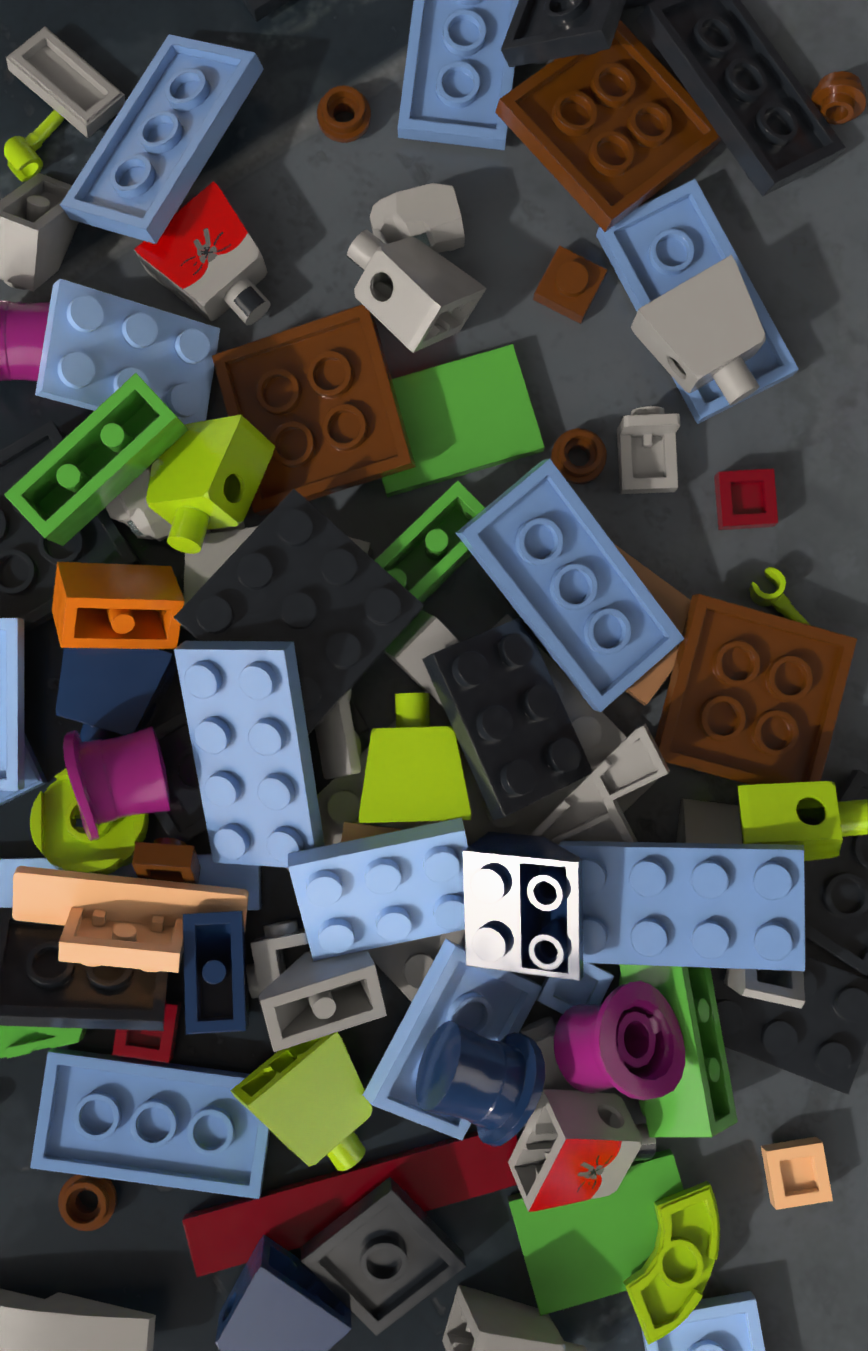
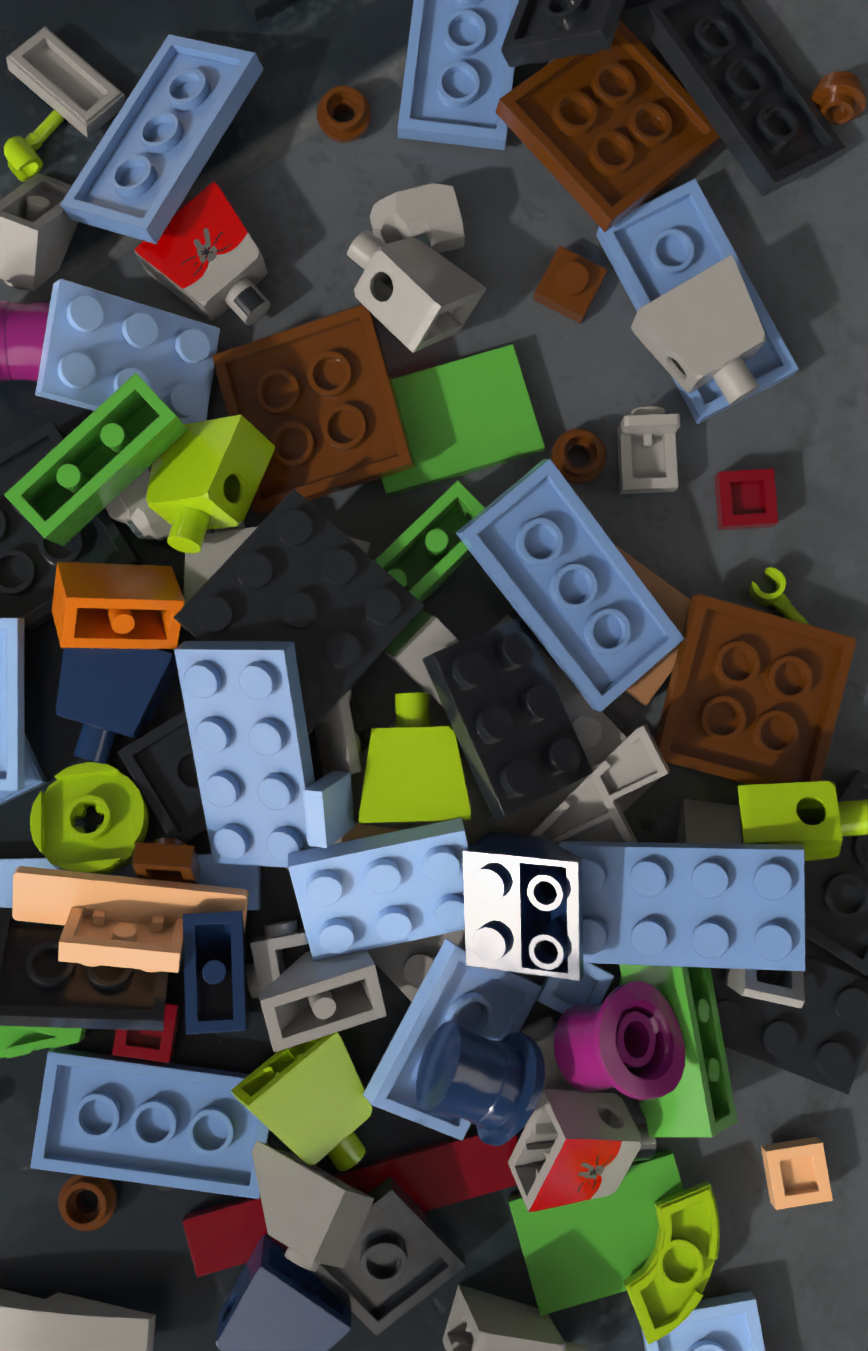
(116, 777): magenta piece -> none
(308, 1208): none -> light grey slope
(328, 809): none -> light blue tile

